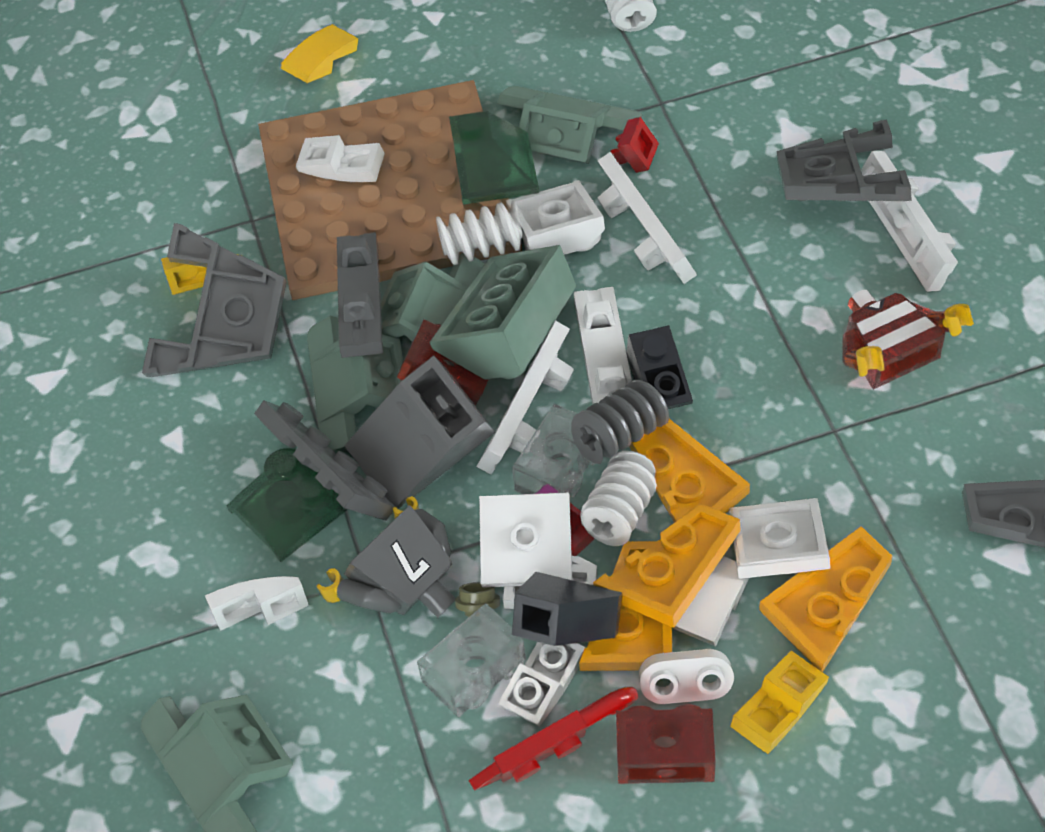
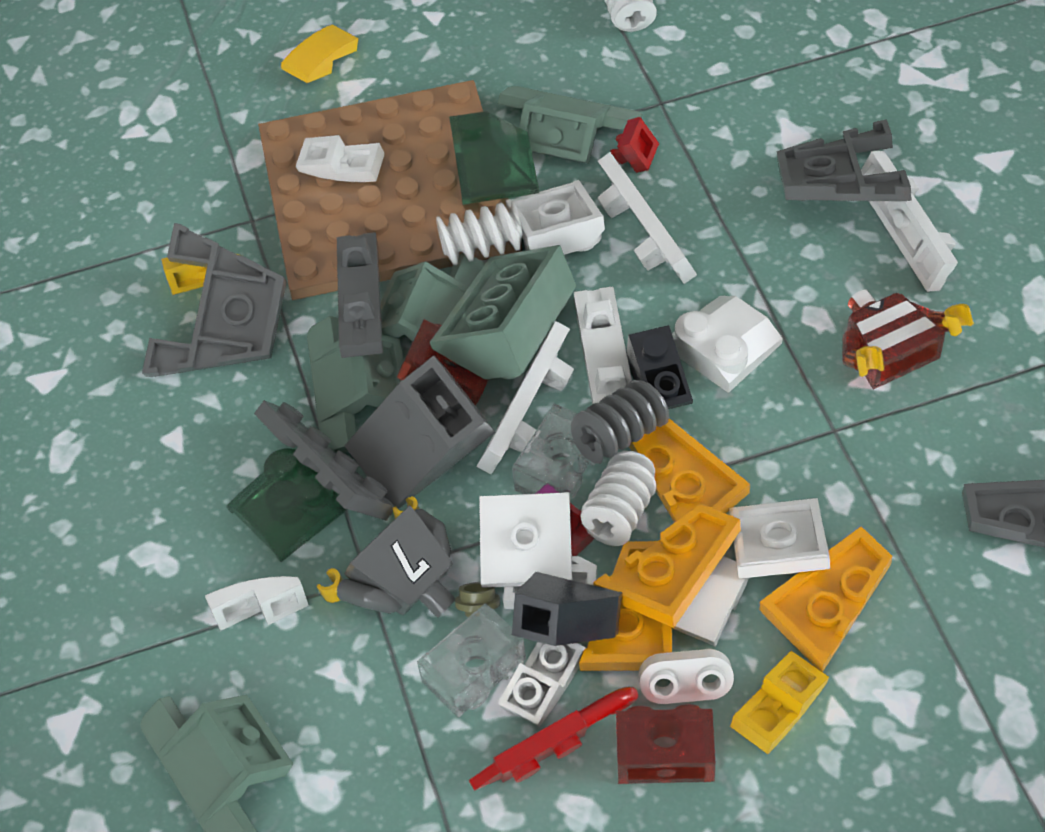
(725, 340): none -> white slope

